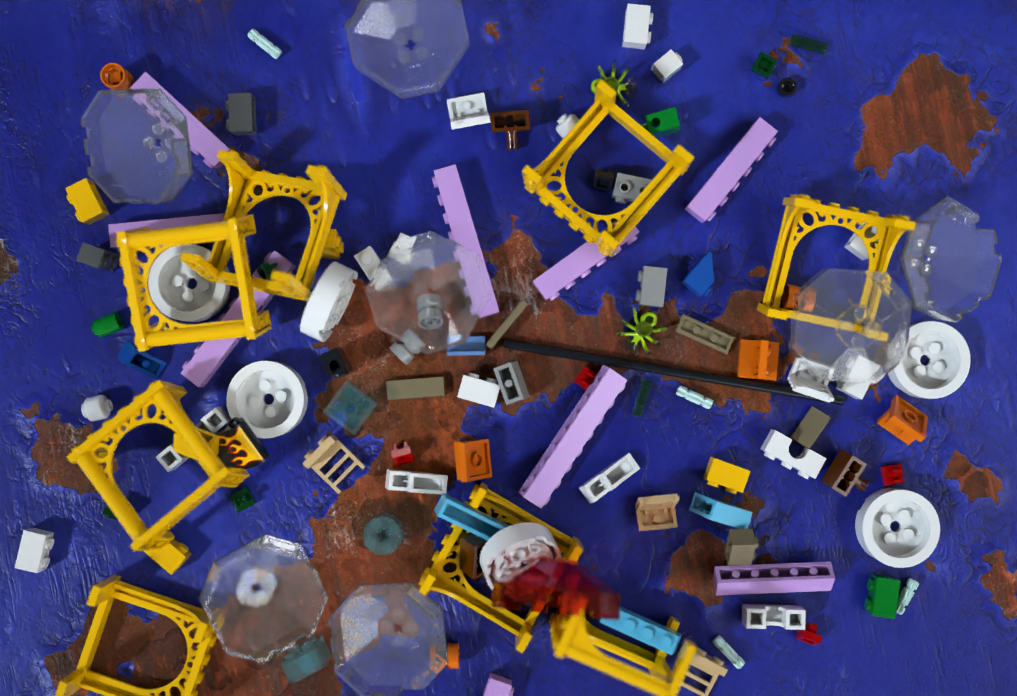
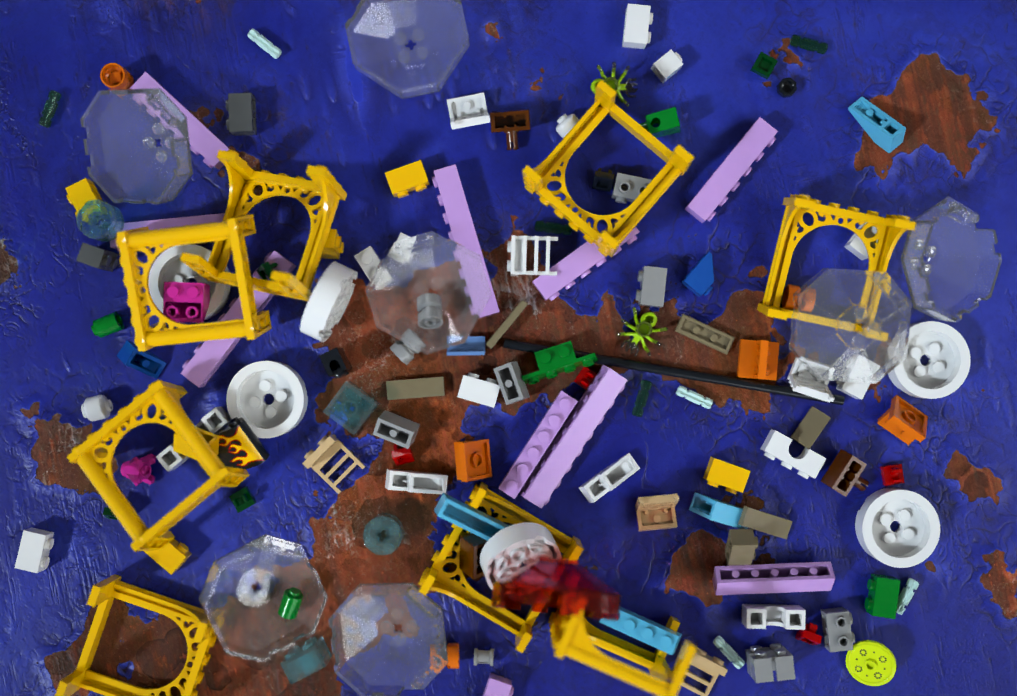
(49, 109): none -> axle
(95, 211): none -> clear light blue brick
(139, 469): none -> dark pink rock
(186, 301): none -> dark pink slope
(290, 603): none -> green brick
(396, 429): none -> light grey brick
(407, 179): none -> yellow brick
(483, 657): none -> light grey bush
(518, 251): none -> white plate
(537, 444): none -> lavender brick
(551, 227): none -> axle
(558, 360): none -> green bracket
(765, 522): none -> dark tan tile
(765, 660): none -> light grey piece
(837, 629): none -> light grey brick
(871, 663): none -> neon yellow shield
(878, 125): none -> medium azure slope

